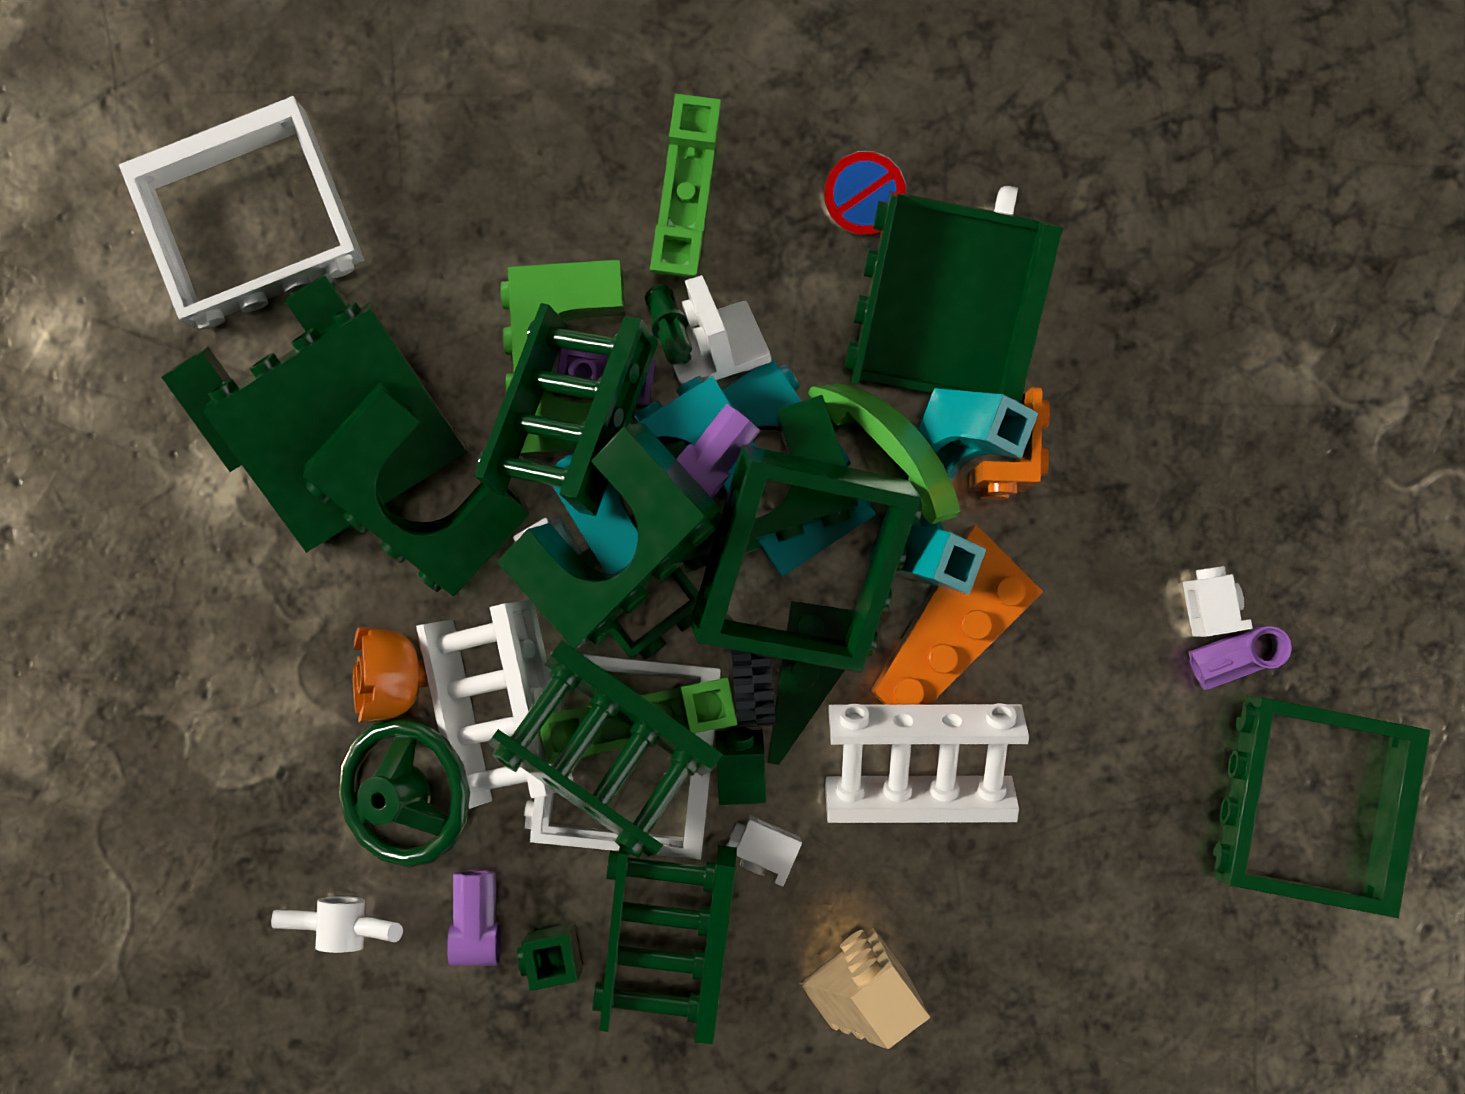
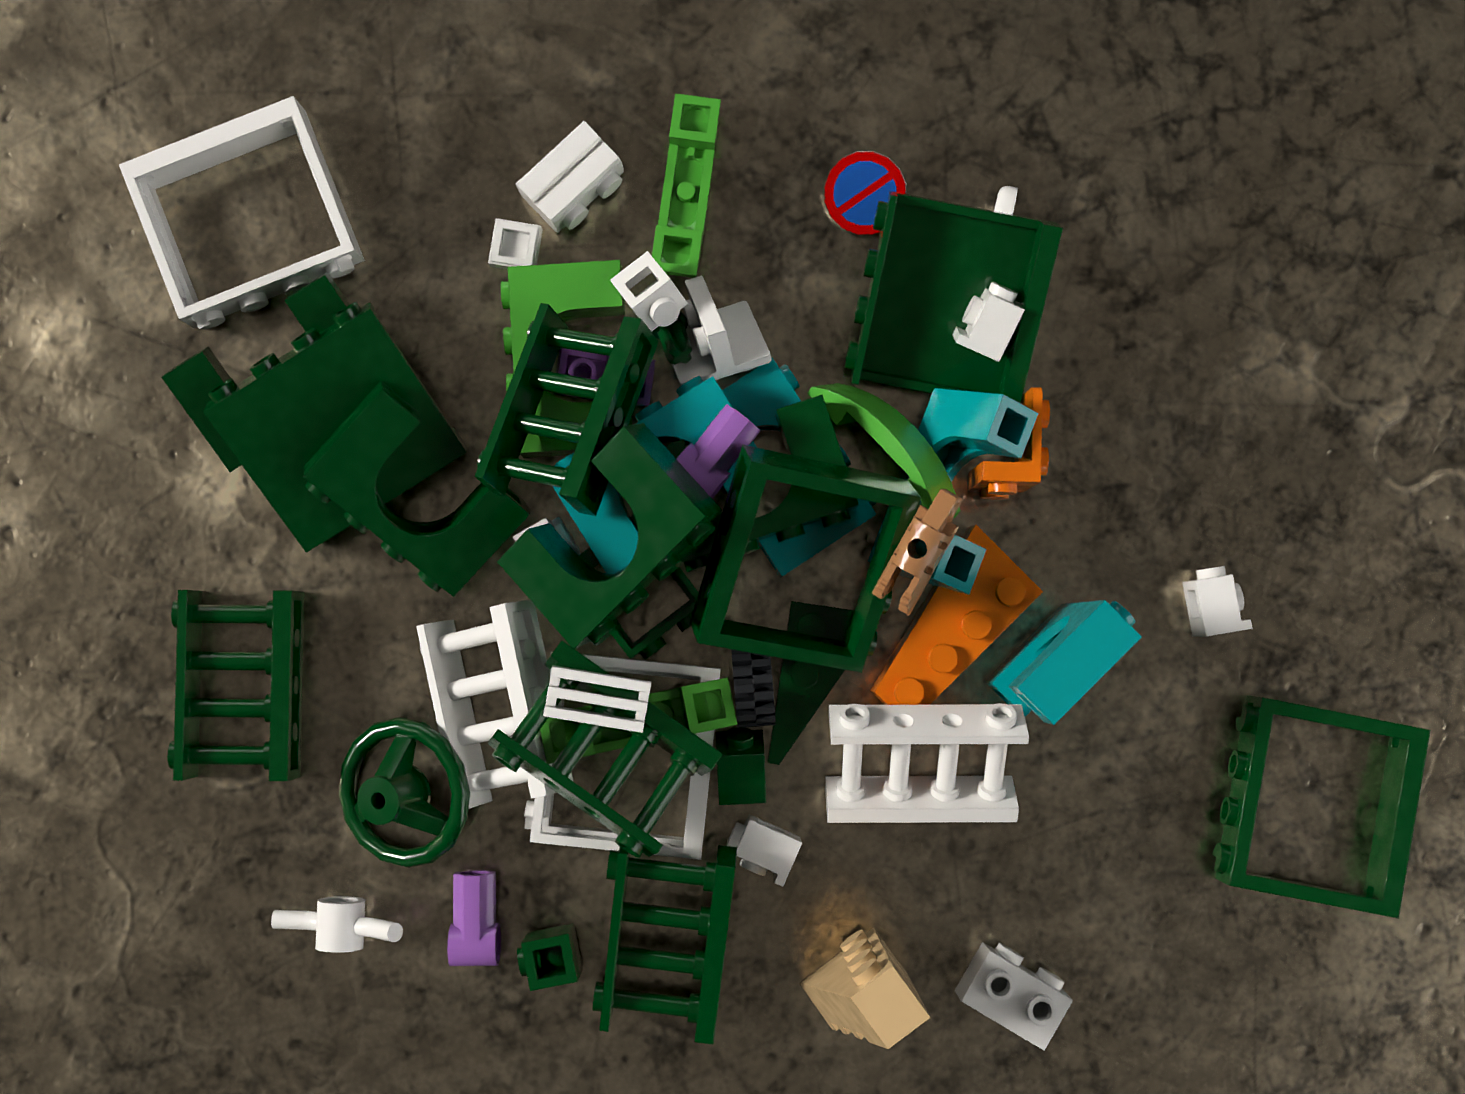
(281, 707): none -> dark green fence
(385, 675): orange cylinder -> none
(514, 244): none -> white tile
(571, 178): none -> white brick
(594, 718): none -> white tile
(657, 303): none -> white brick
(937, 532): none -> medium nougat hinge
(990, 321): none -> white brick
(1014, 995): none -> white brick
(1065, 658): none -> teal arch
(1237, 657): medium lavender piece -> none

